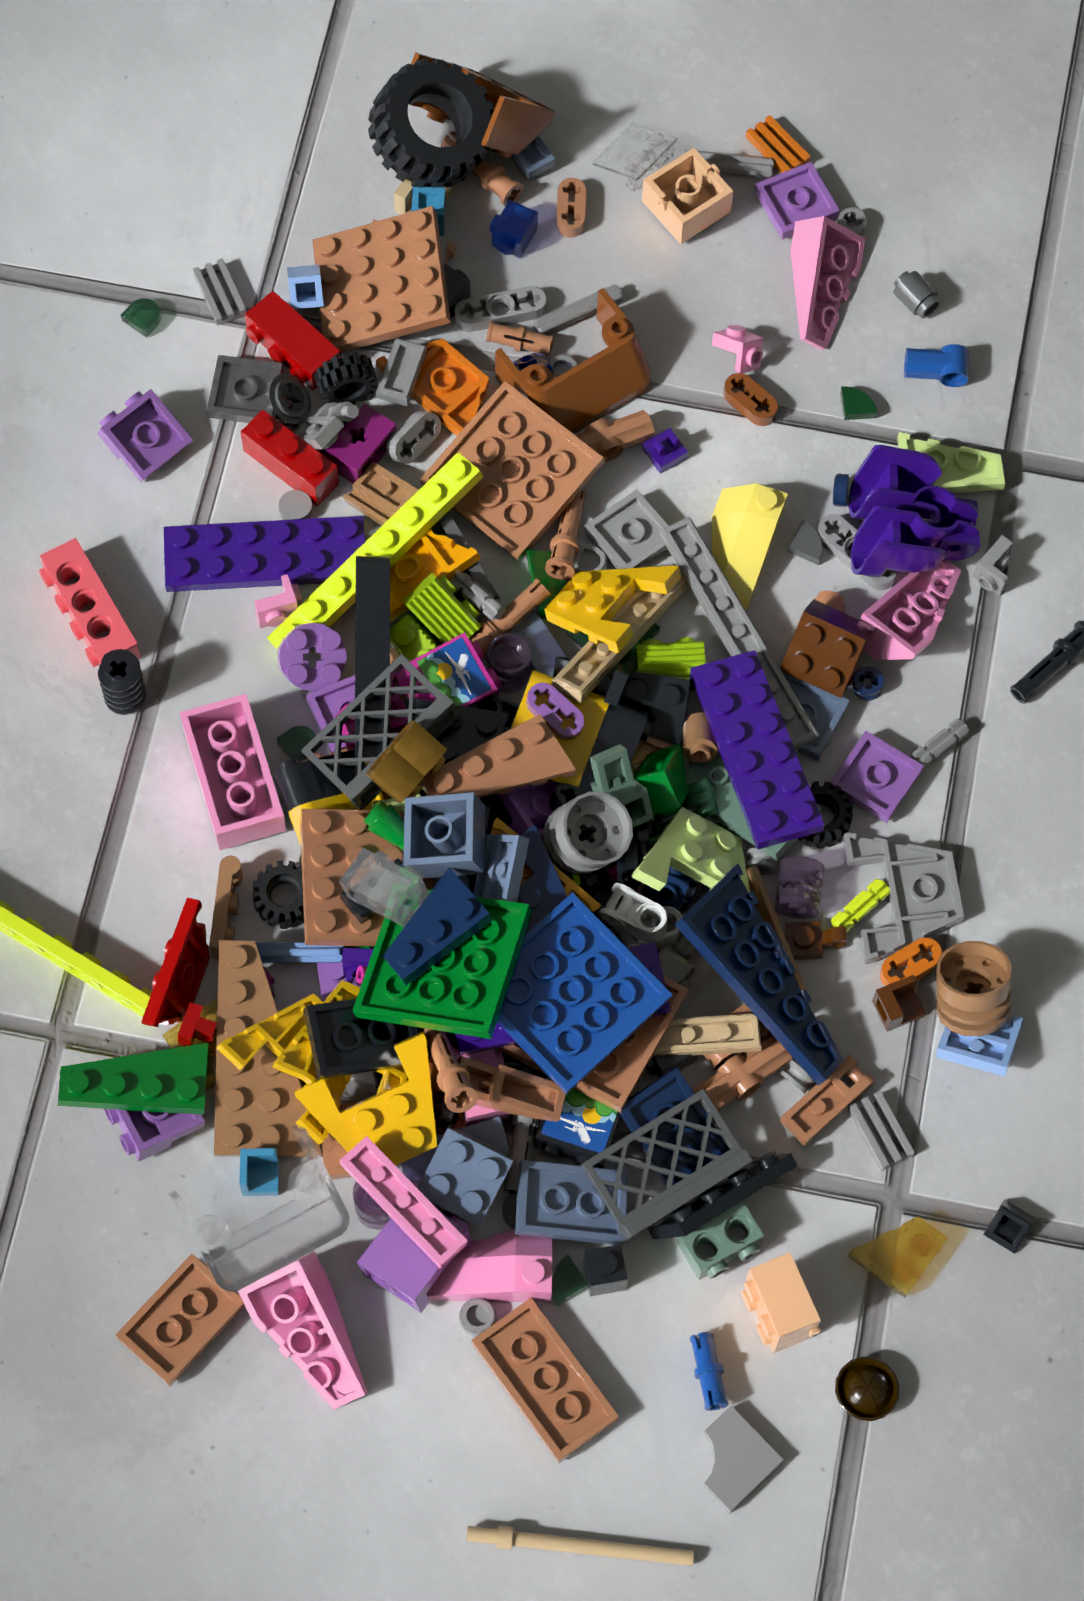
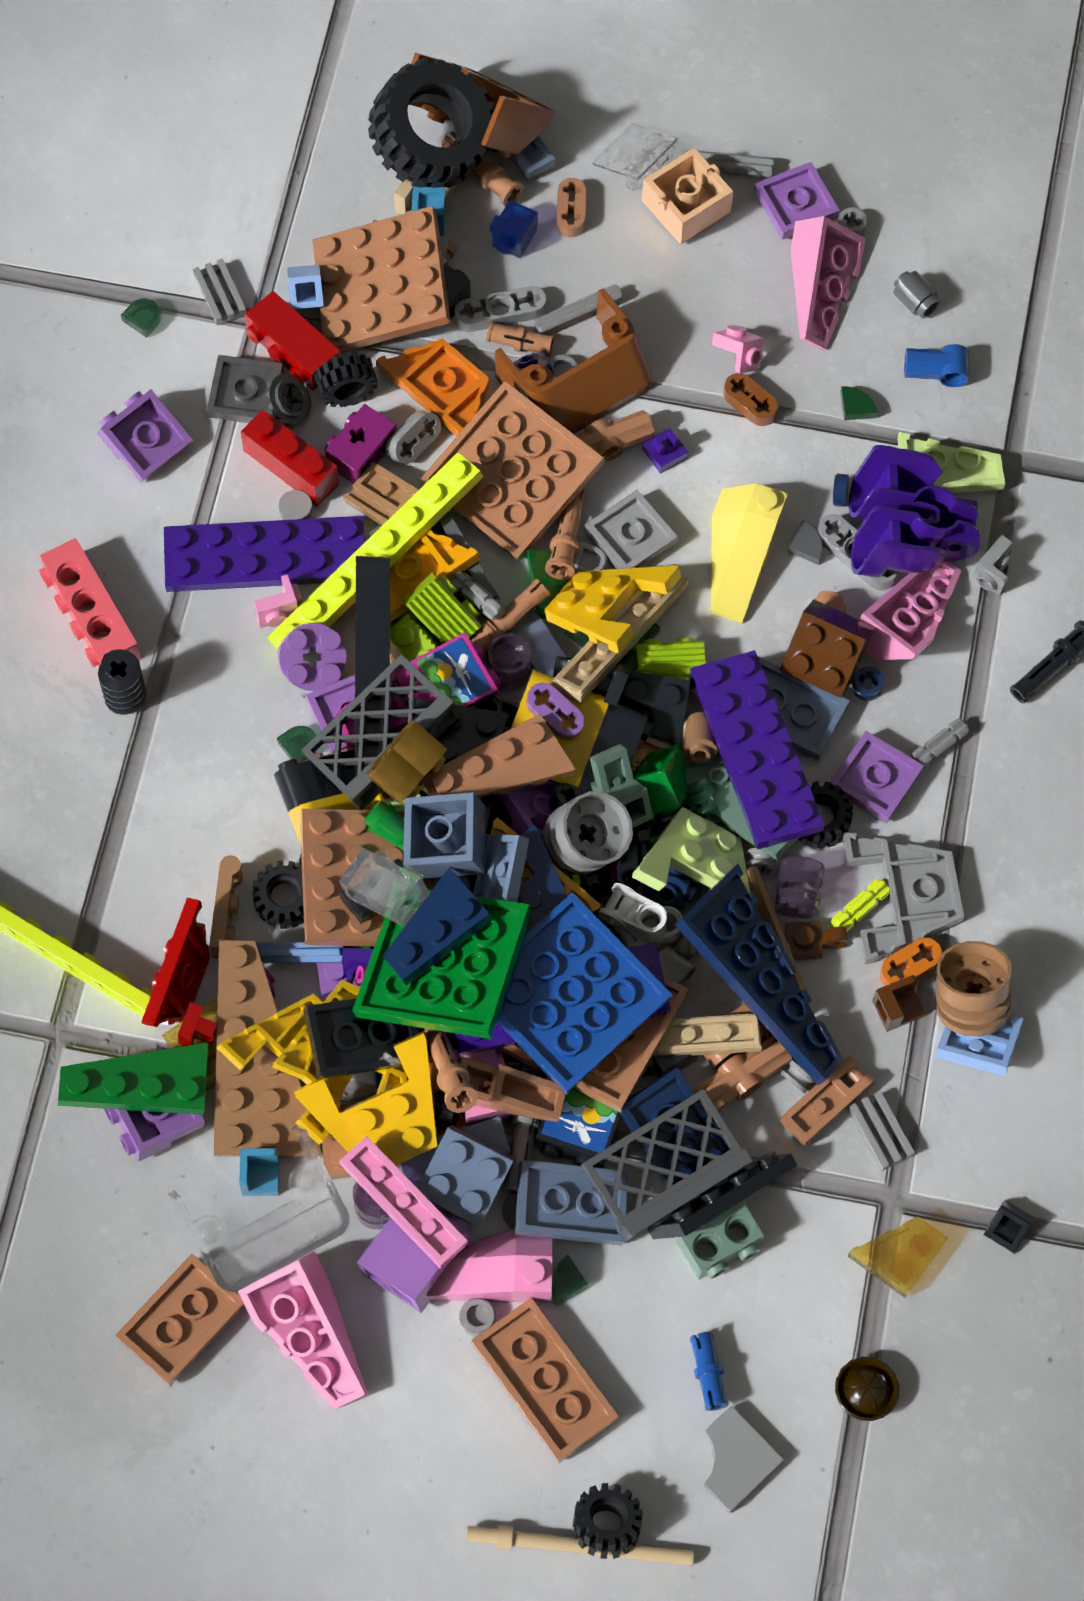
(233, 772): bright pink brick -> none
(323, 427): light grey plate -> none
(401, 372): light grey tile -> none
(604, 1540): none -> black tyre
(605, 1270): black brick -> none
(733, 622): light grey tile -> none
(780, 1303): light nougat brick -> none
(781, 143): orange tile -> none

